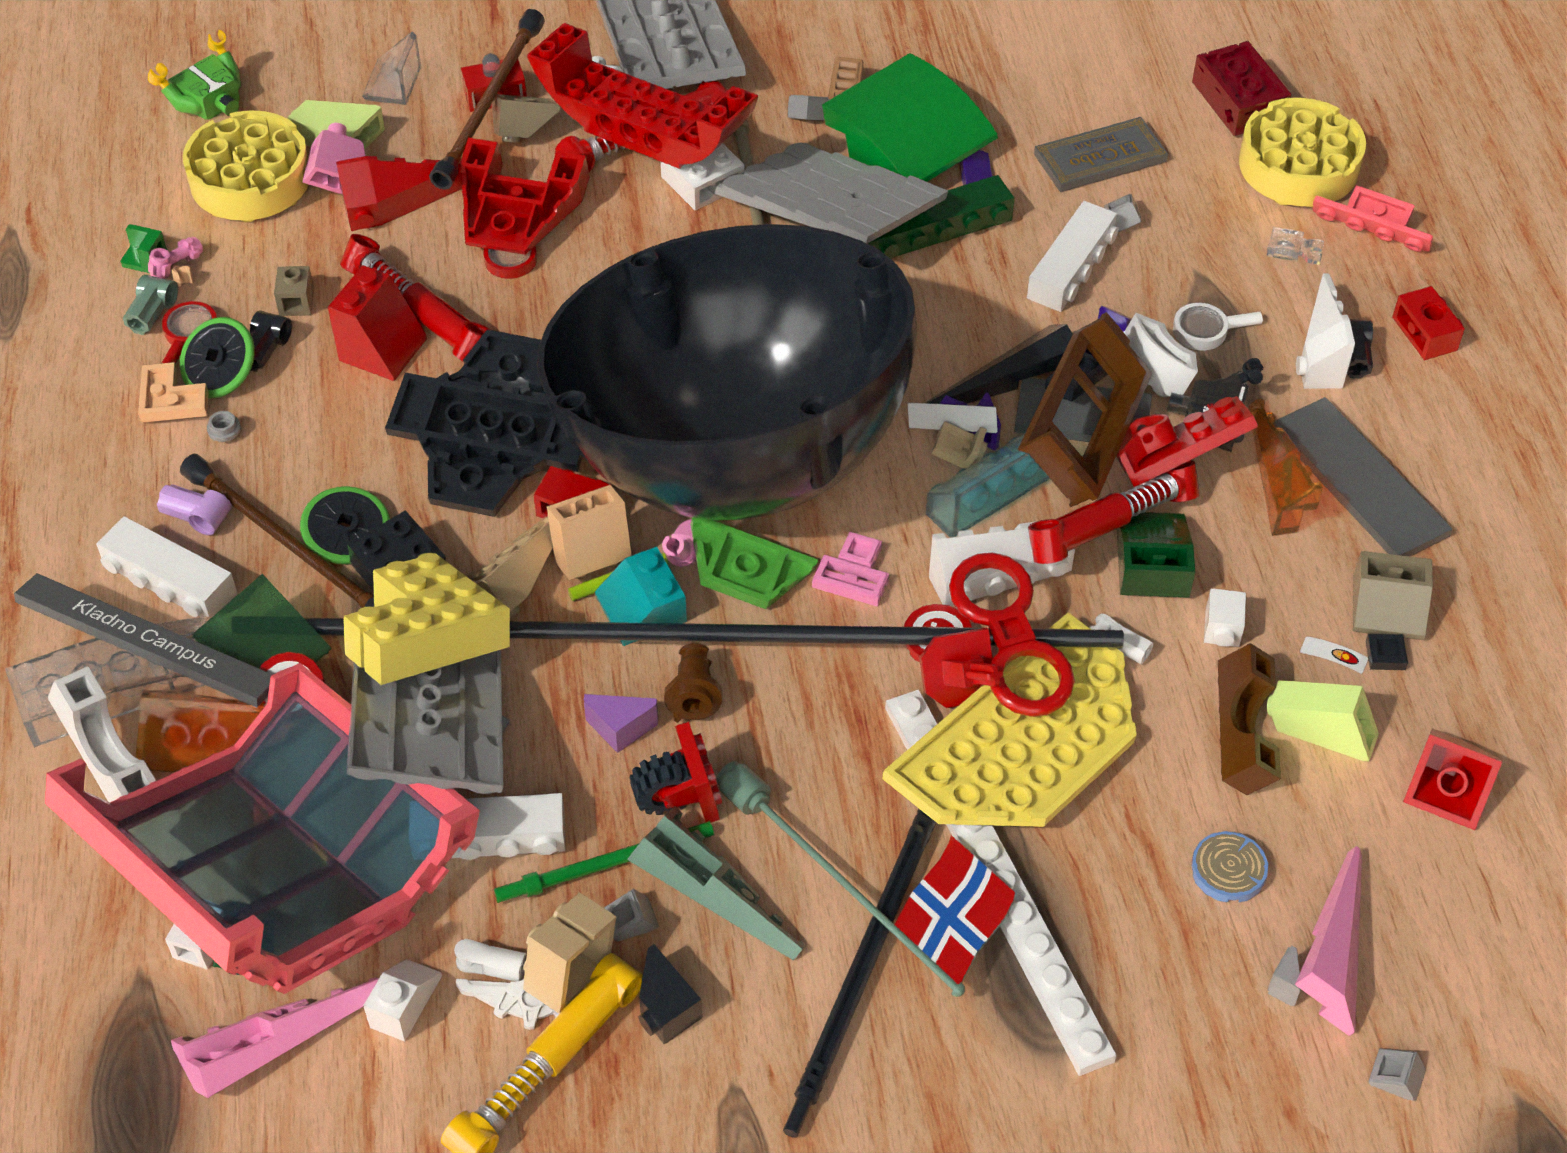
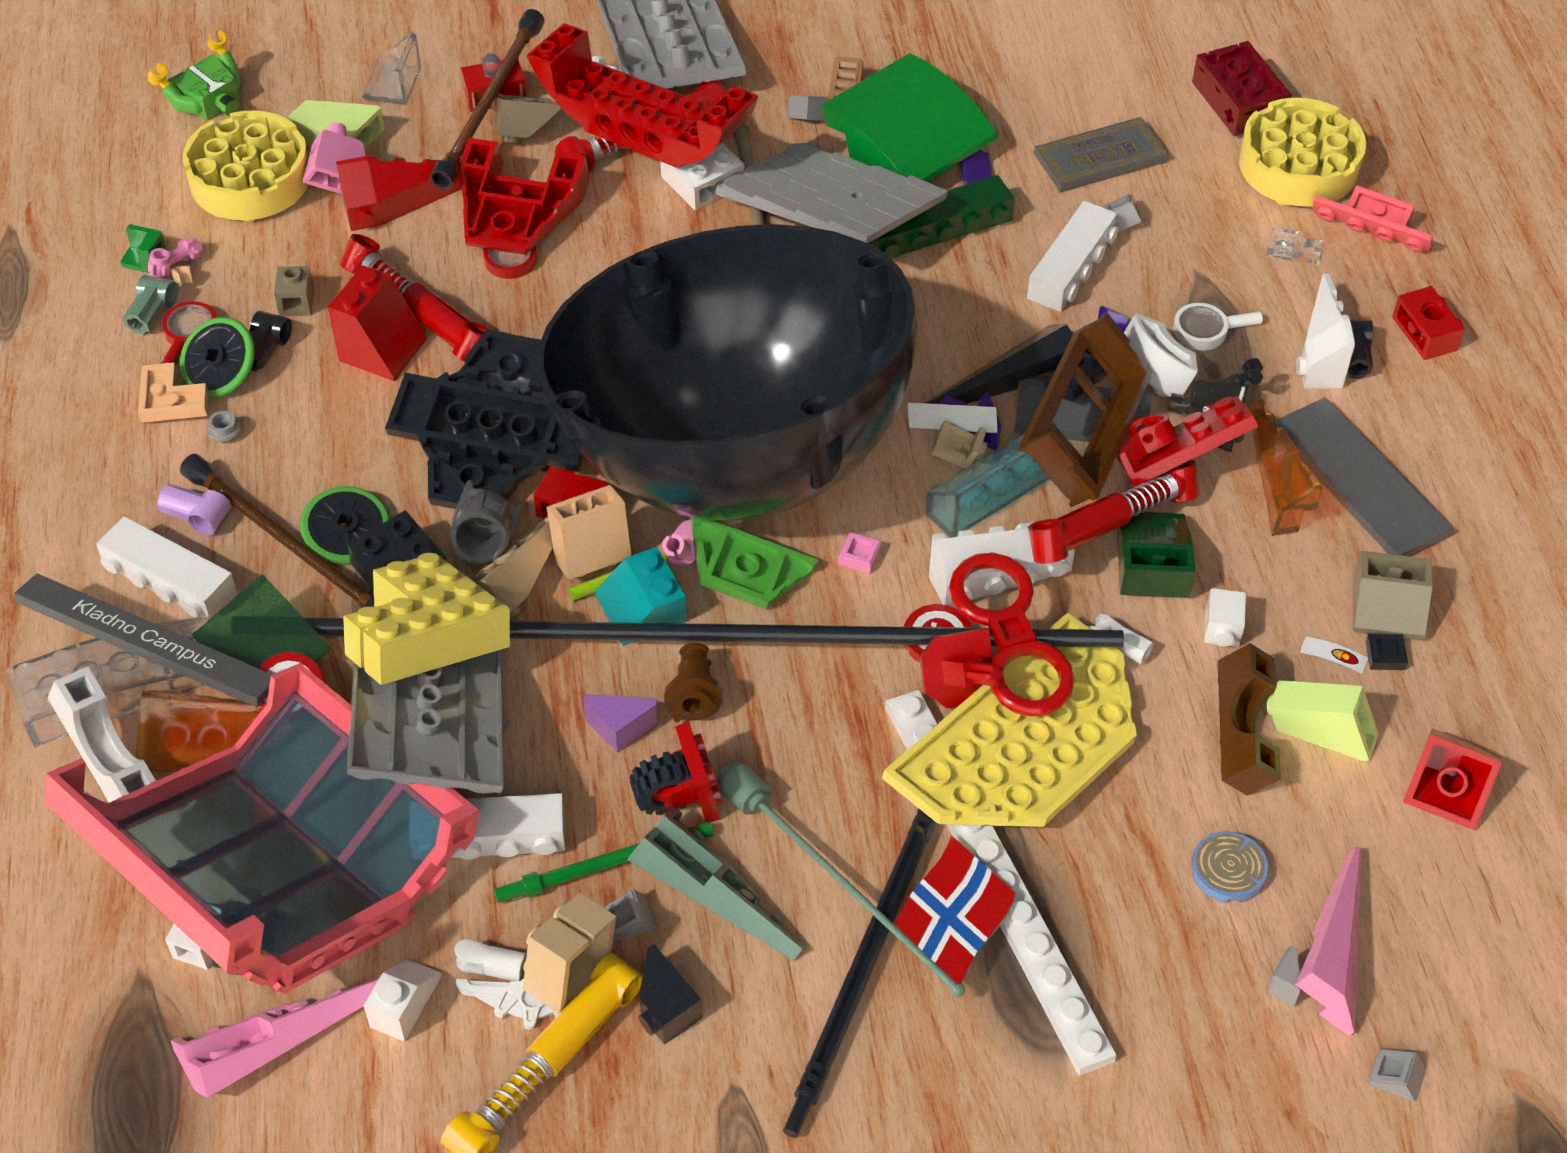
(482, 525): none -> flat silver helmet
(848, 584): bright pink tile -> none

